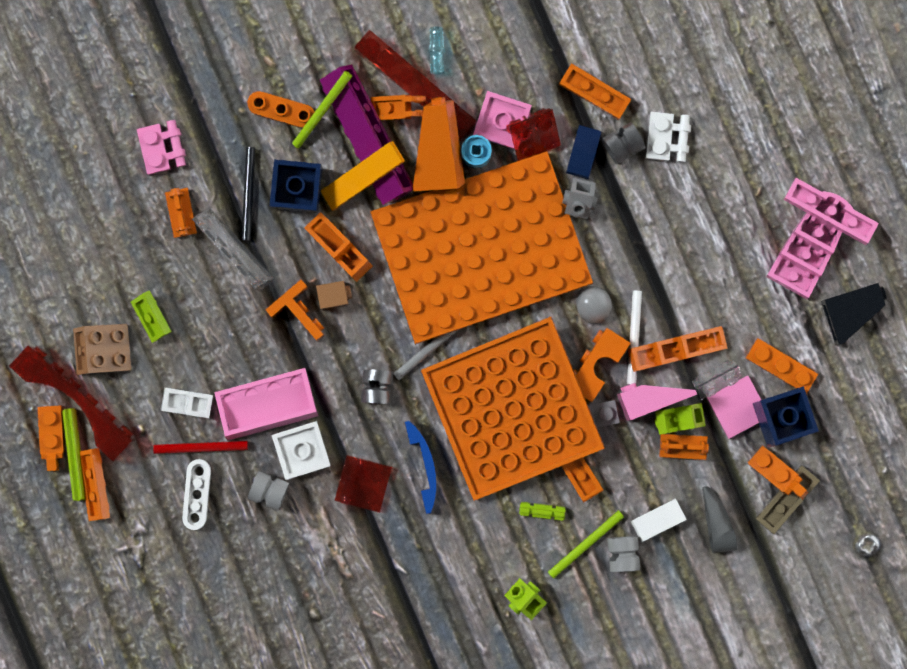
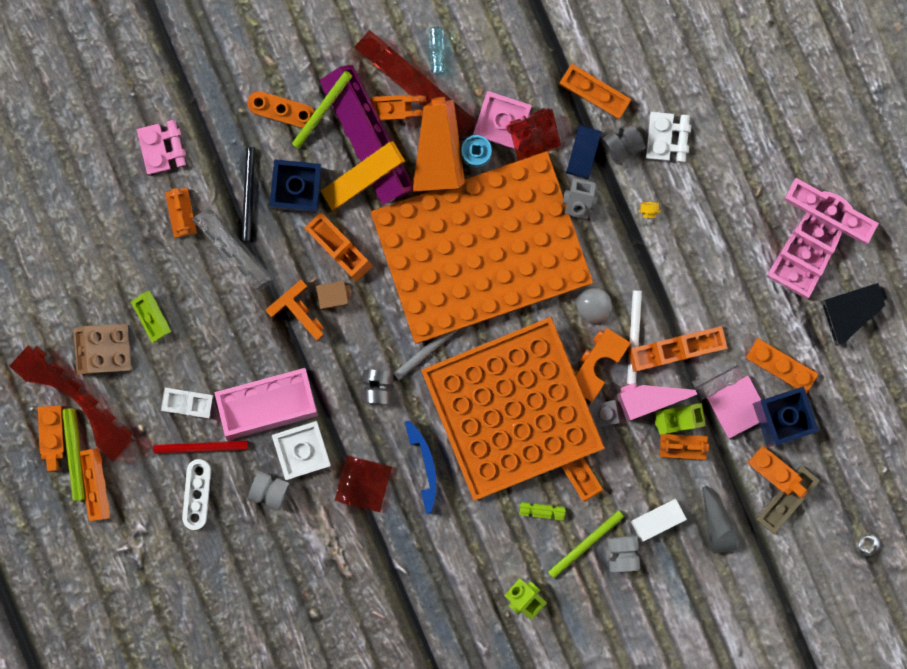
(649, 209): none -> yellow plate

